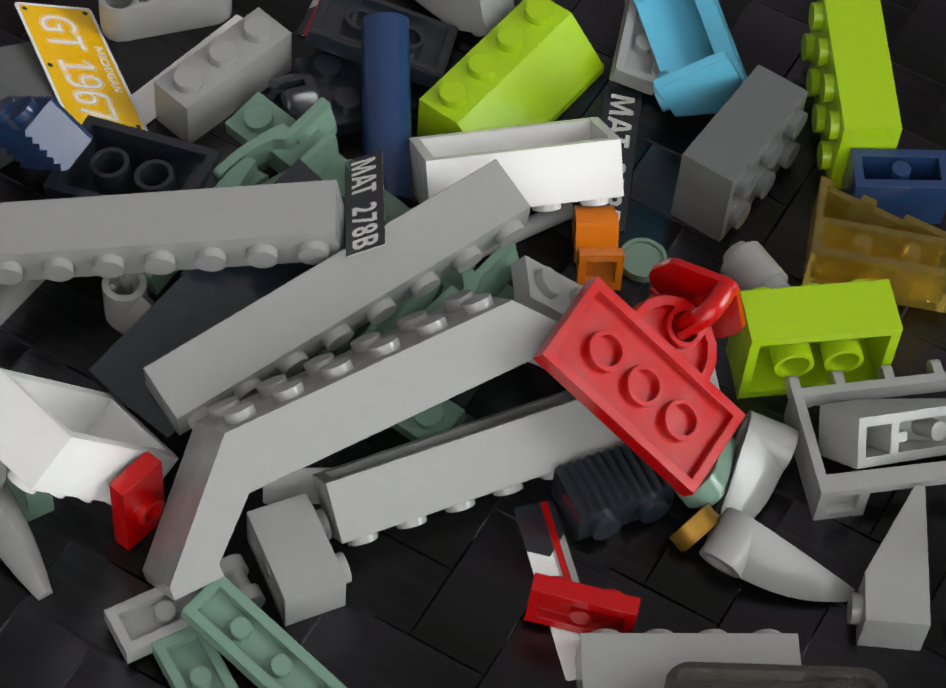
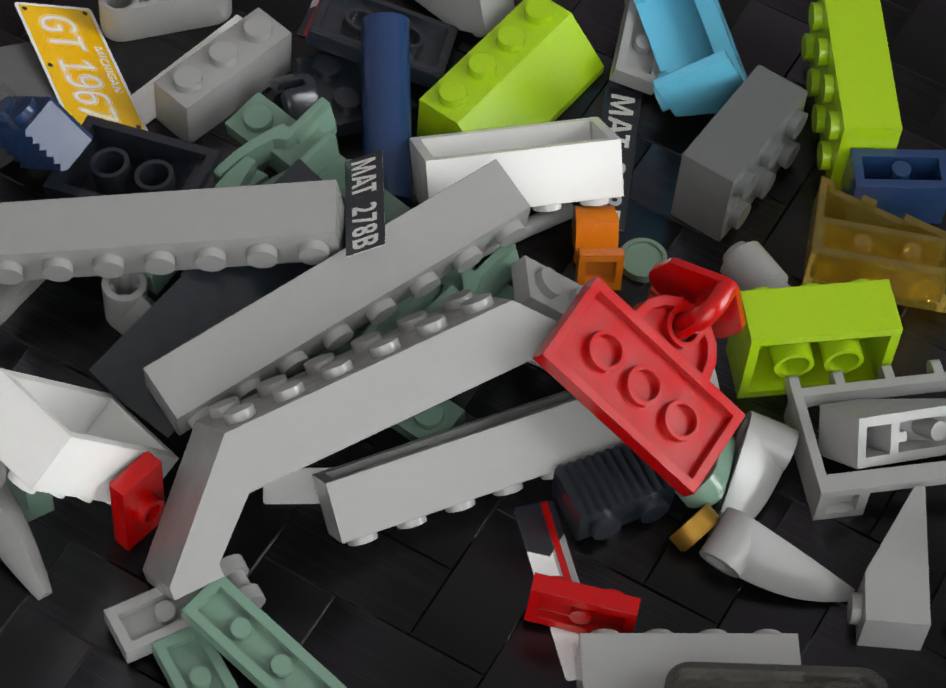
(297, 558): light grey brick -> none

